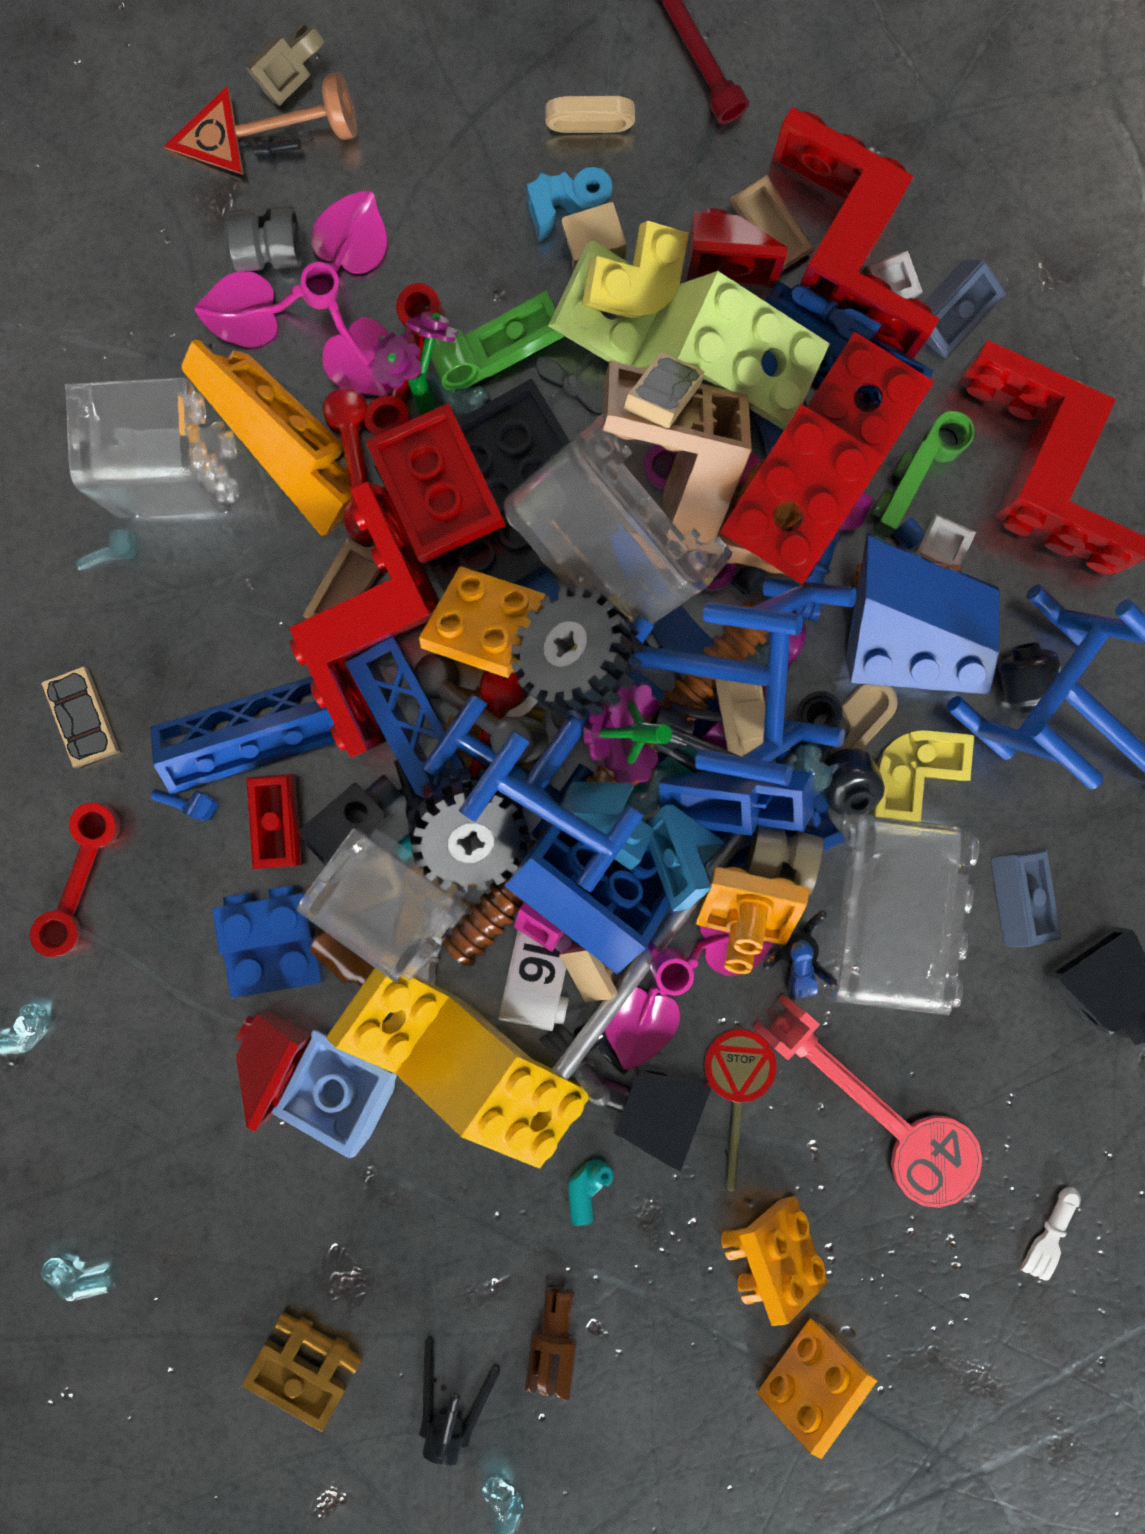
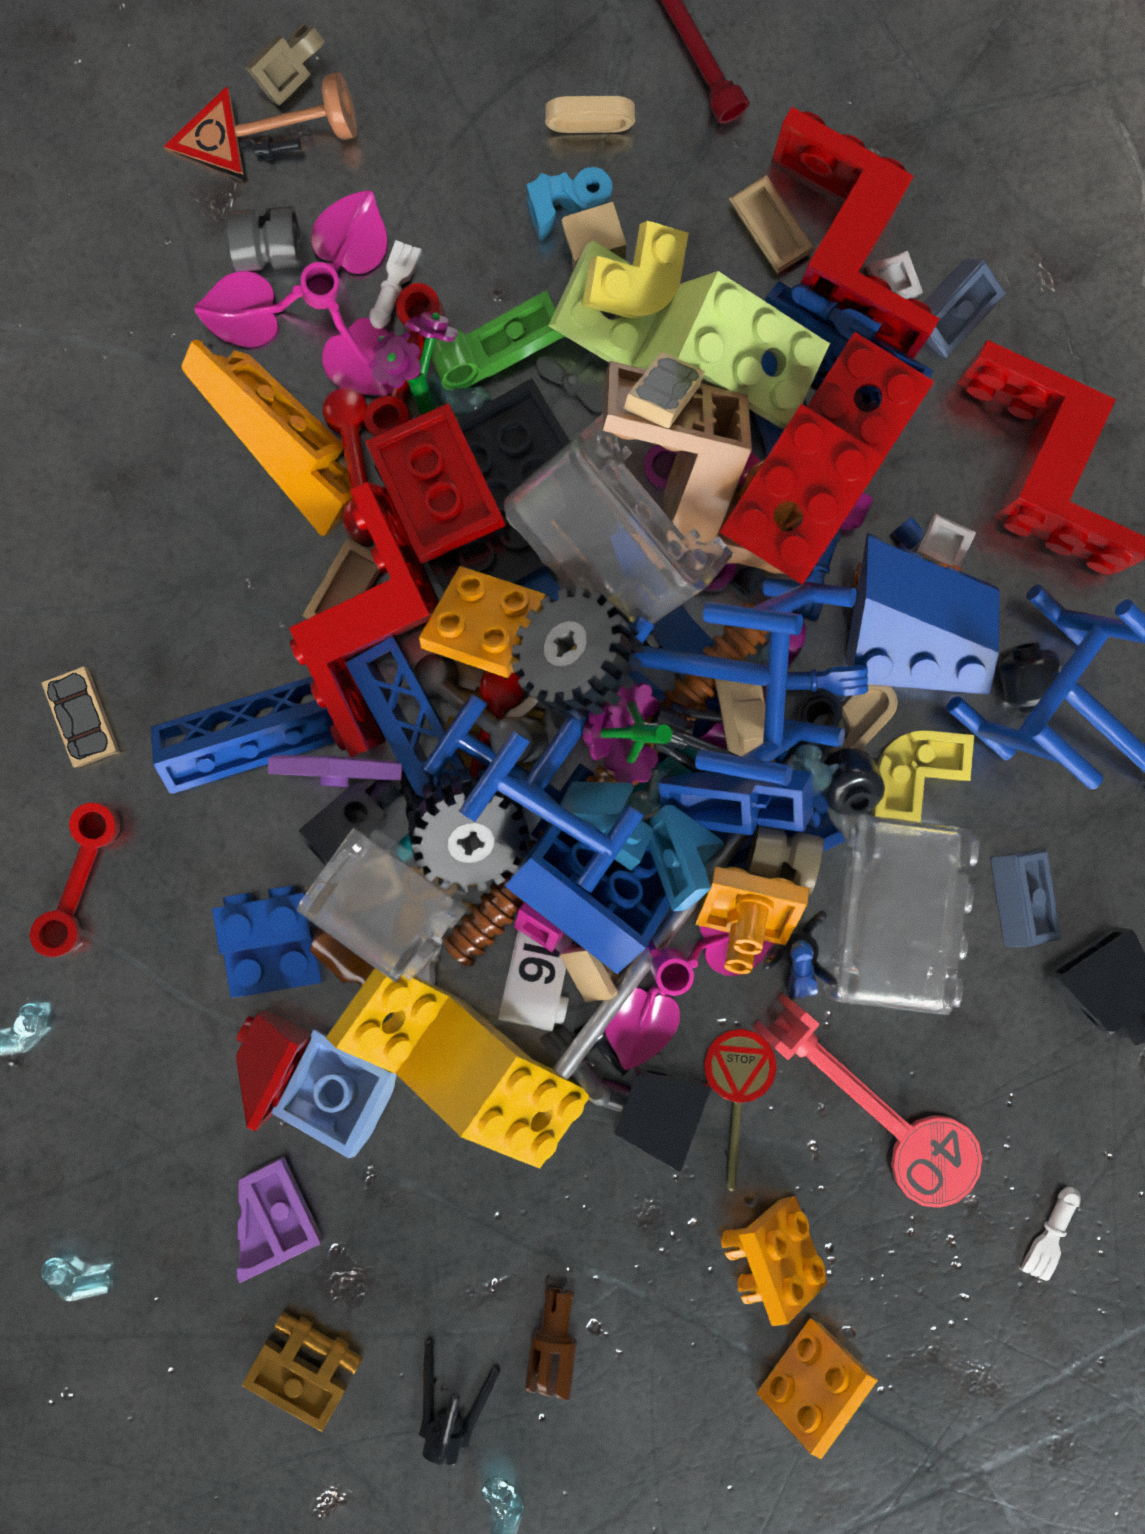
(122, 546): clear light blue hand -> none
(143, 451): clear windscreen -> none
(198, 807): blue hand -> none
(272, 1220): none -> medium lavender wing
(273, 821): red brick -> none
(334, 770): none -> medium lavender plate
(399, 270): none -> white piece
(584, 1186): teal arm -> none
(734, 249): red slope -> none
(836, 680): none -> blue piece
(914, 466): bright green plate -> none

